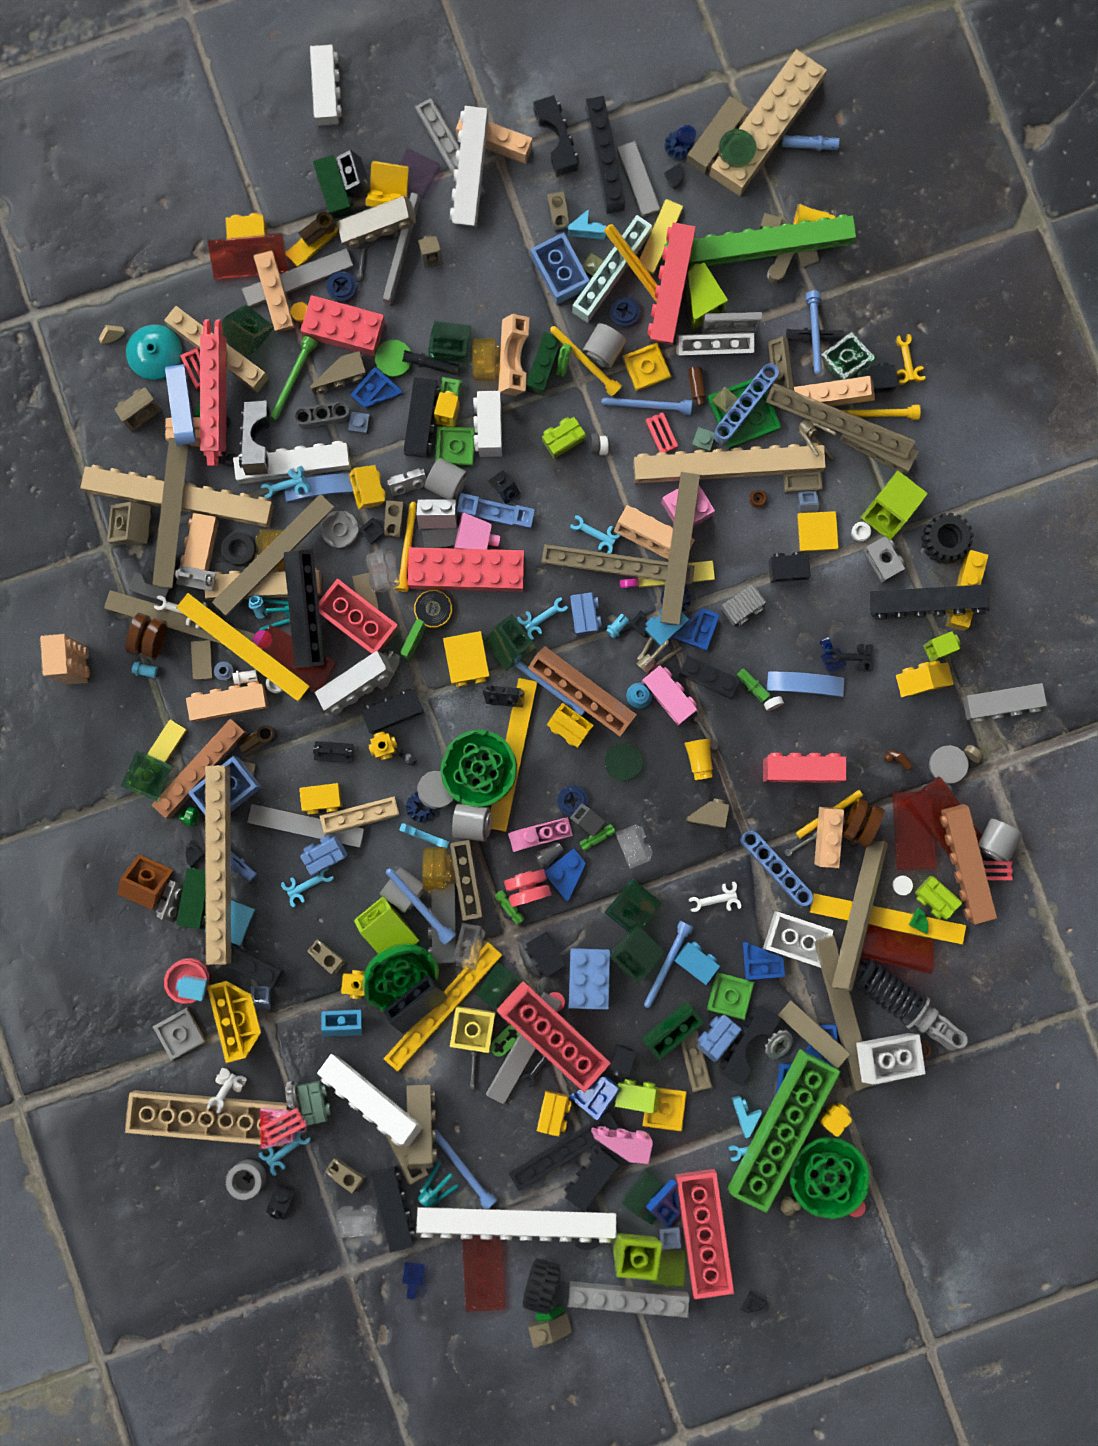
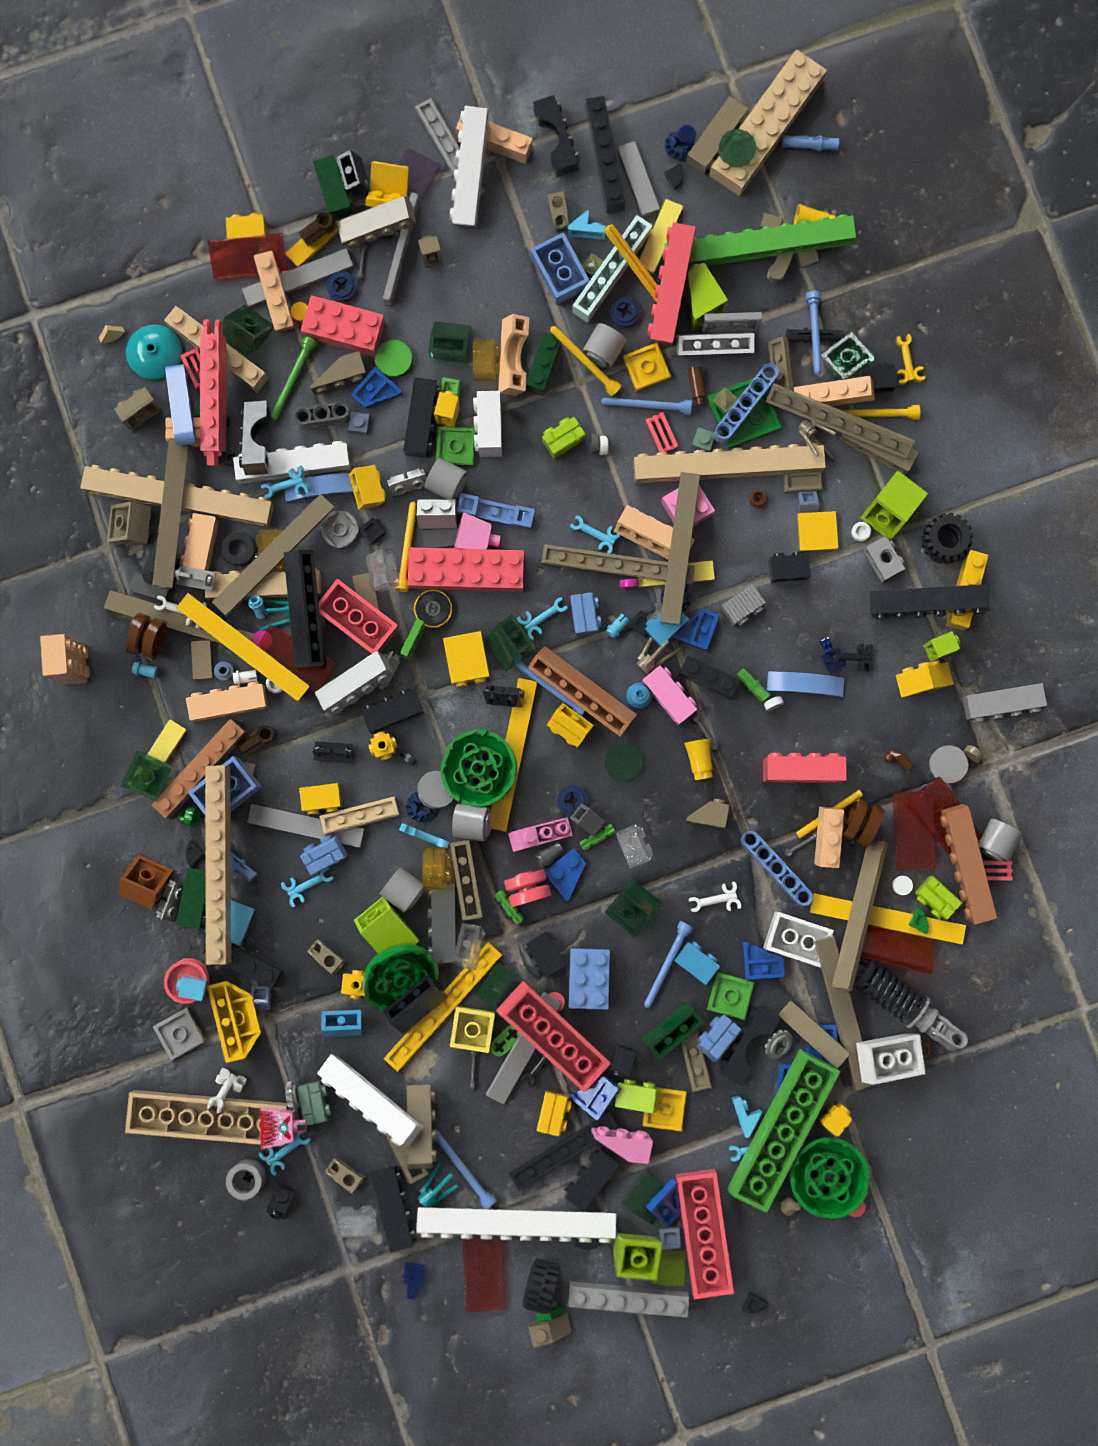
(268, 1133): coral tile -> none
(324, 85): white brick -> none
(393, 518): dark tan leg -> none
(422, 360): black pin -> none
(444, 933): medium blue piece -> none
(504, 486): black bracket -> none
(563, 360): bright green axle -> none
(636, 953): clear green slope -> none

